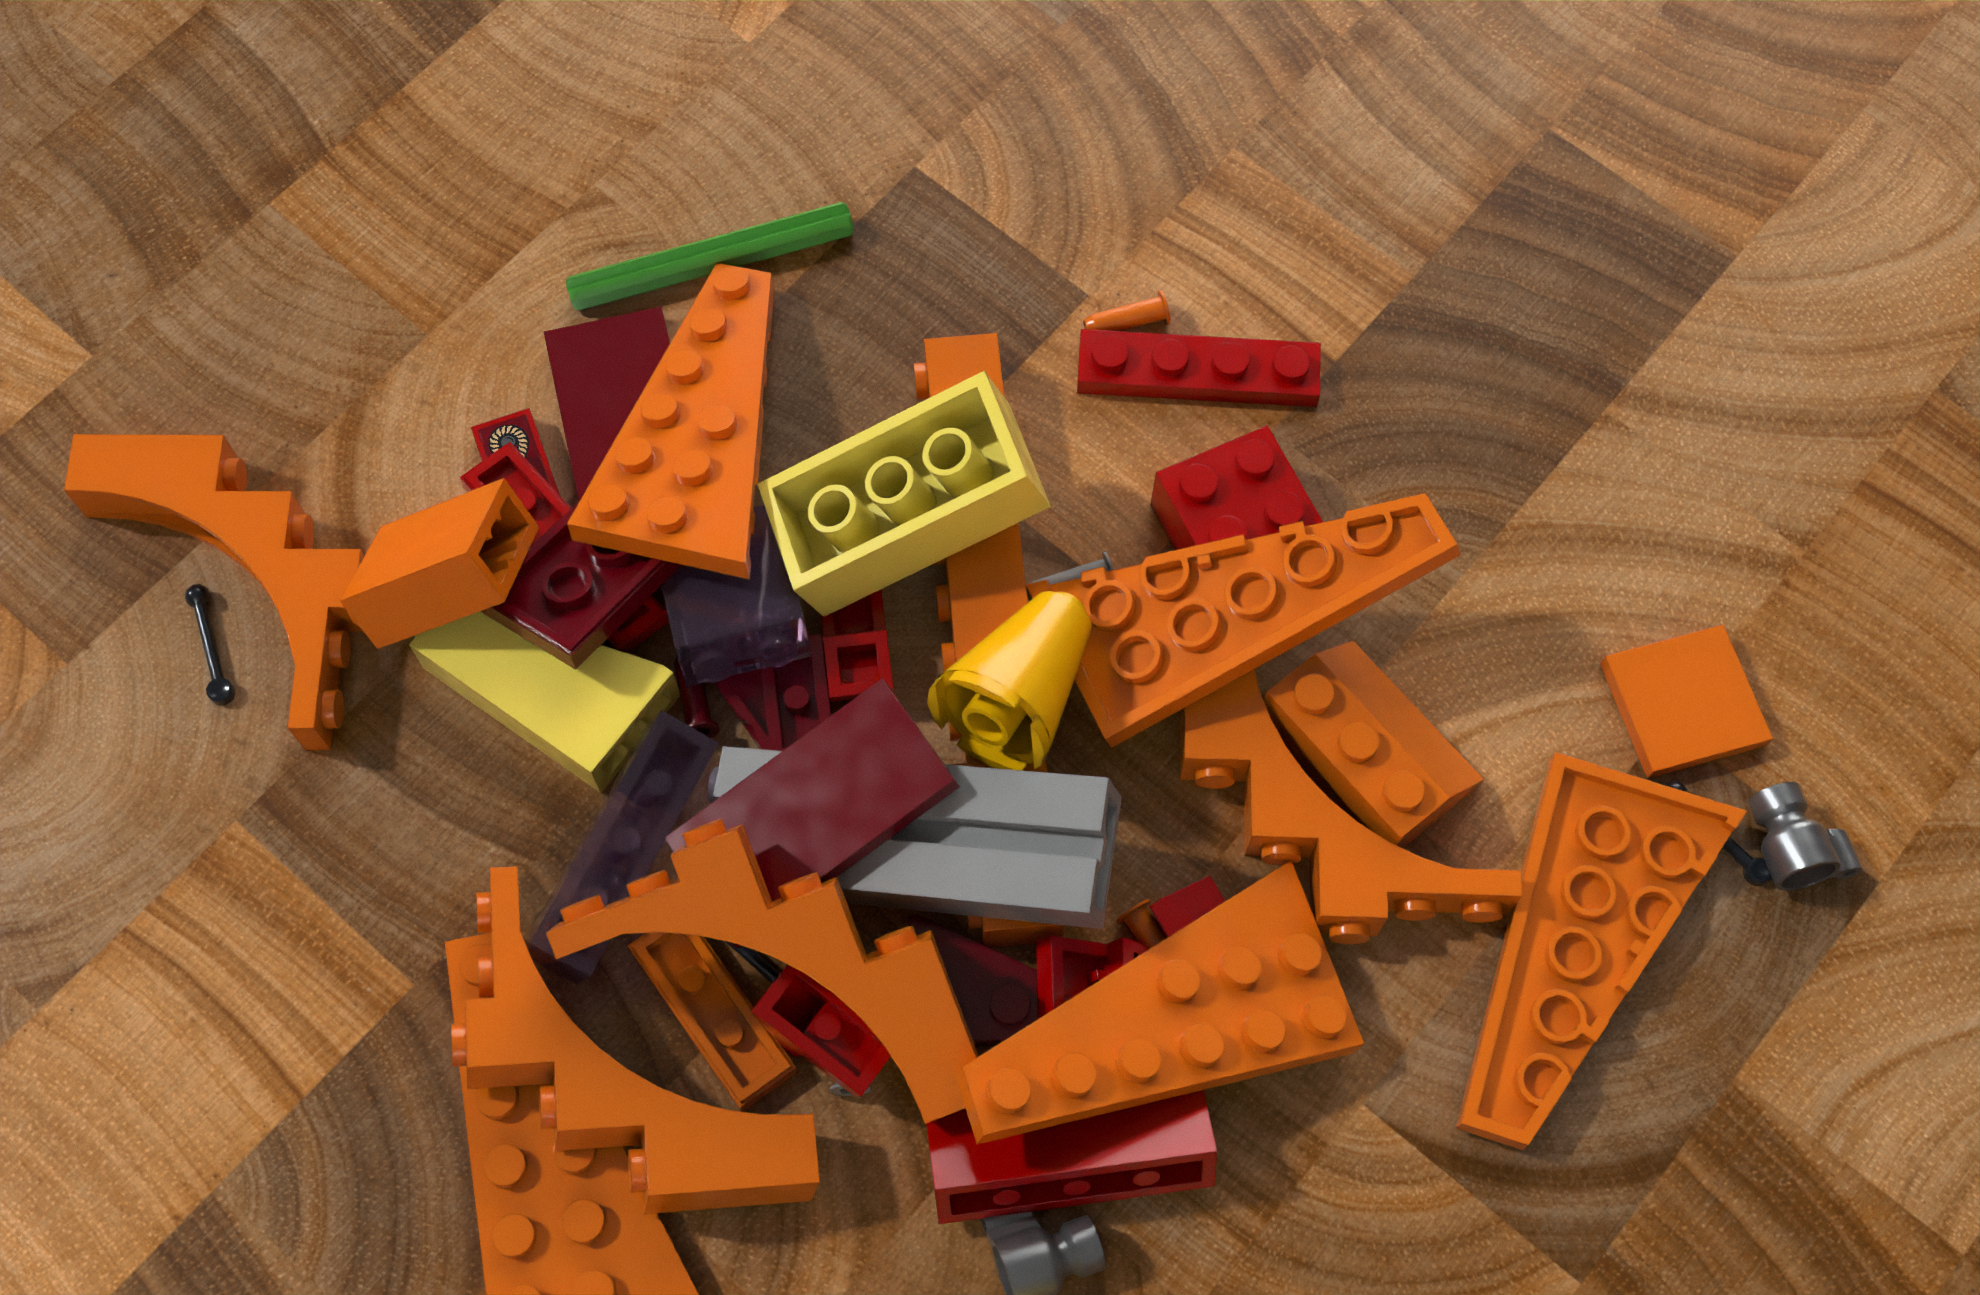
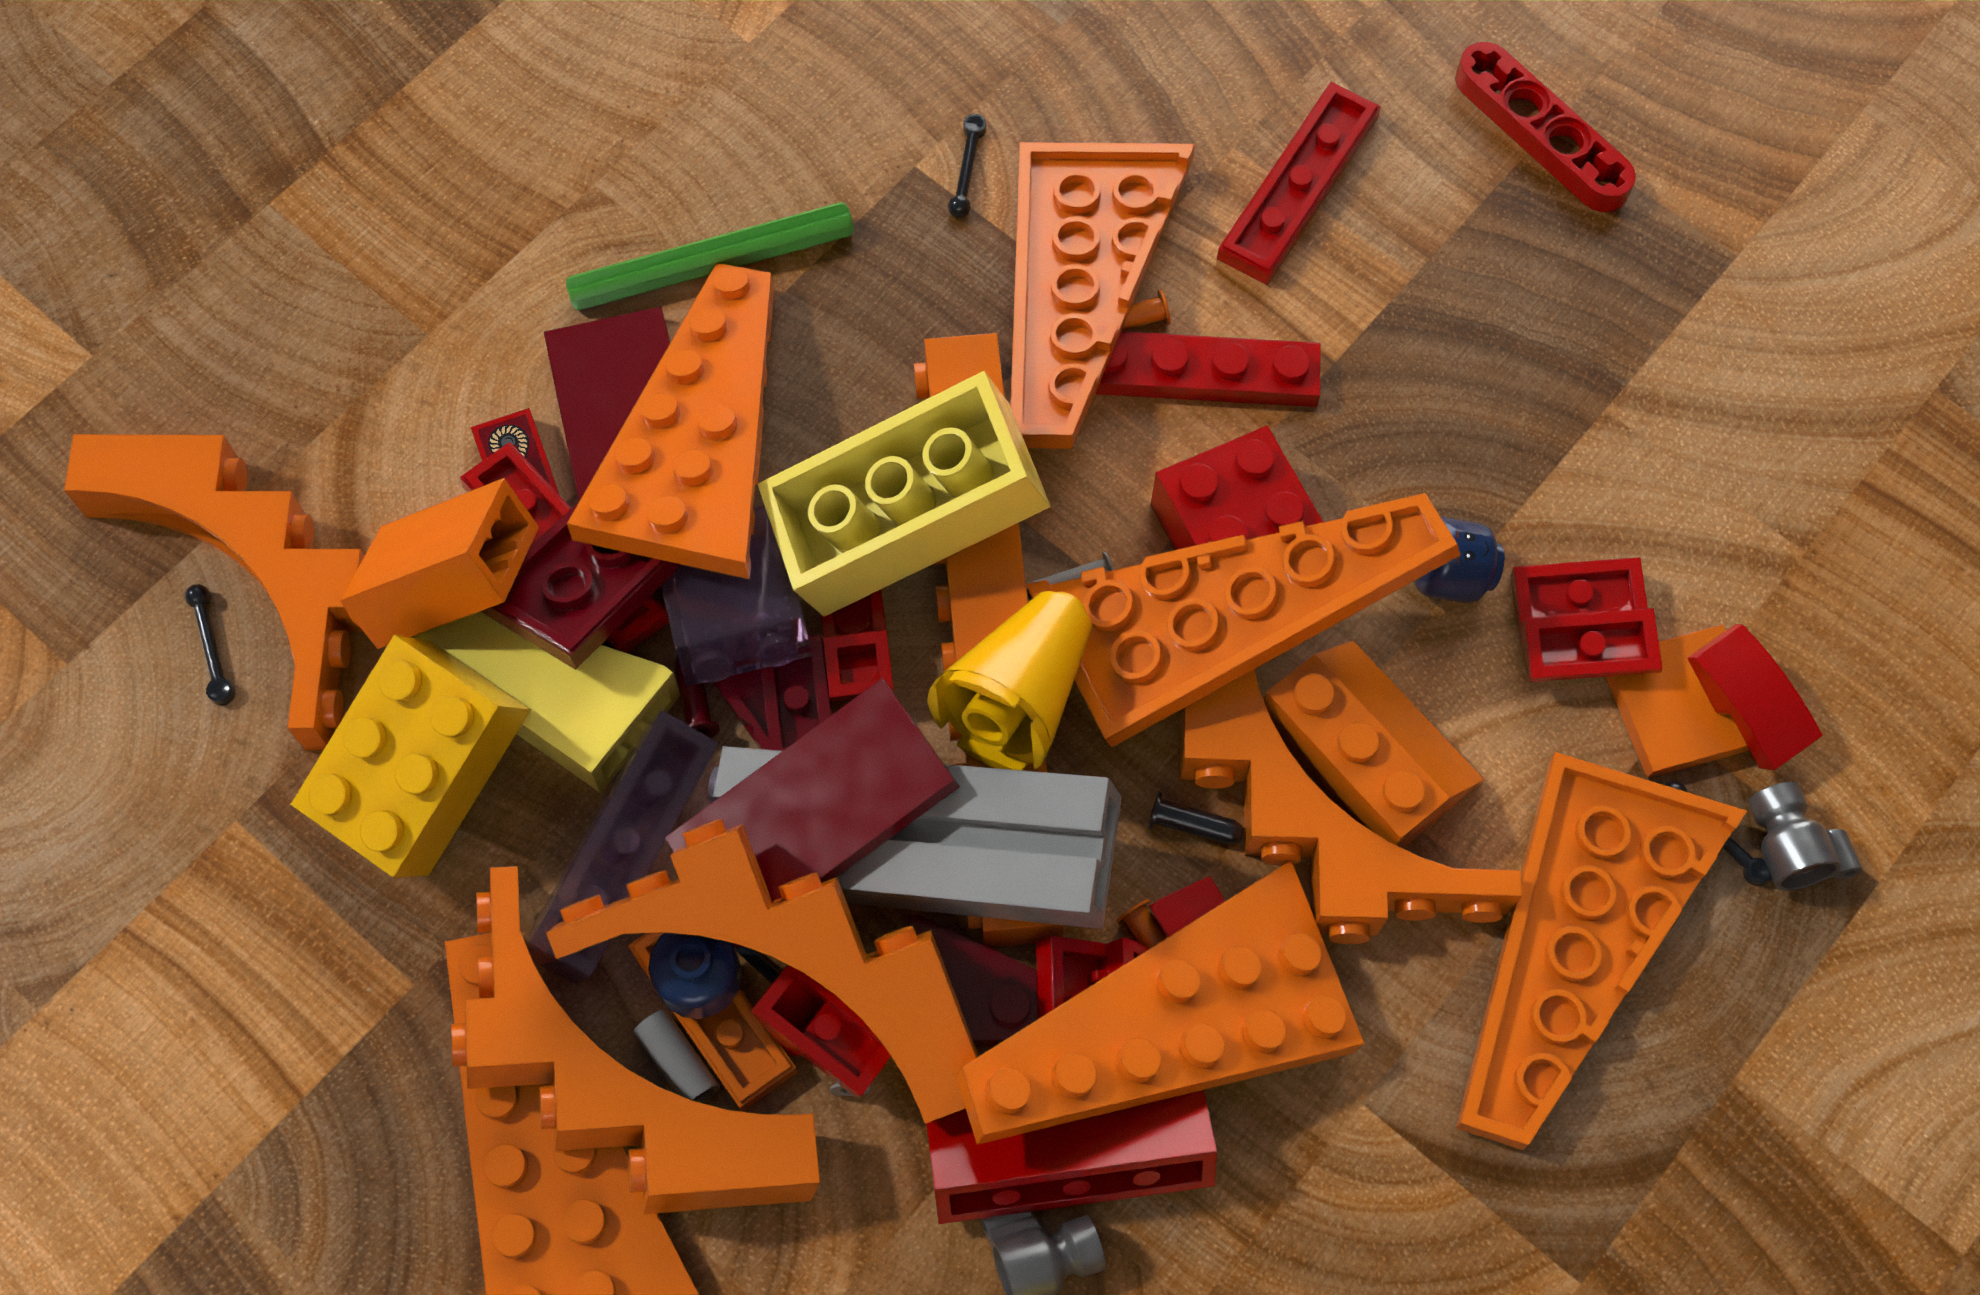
(410, 757): none -> yellow brick
(675, 1057): none -> light grey axle
(694, 974): none -> dark blue head
(974, 128): none -> black hinge
(1081, 254): none -> orange wing
(1195, 822): none -> black piece
(1298, 183): none -> red tile
(1472, 572): none -> dark blue head
(1552, 120): none -> red beam
(1585, 620): none -> red slope
(1758, 695): none -> red slope

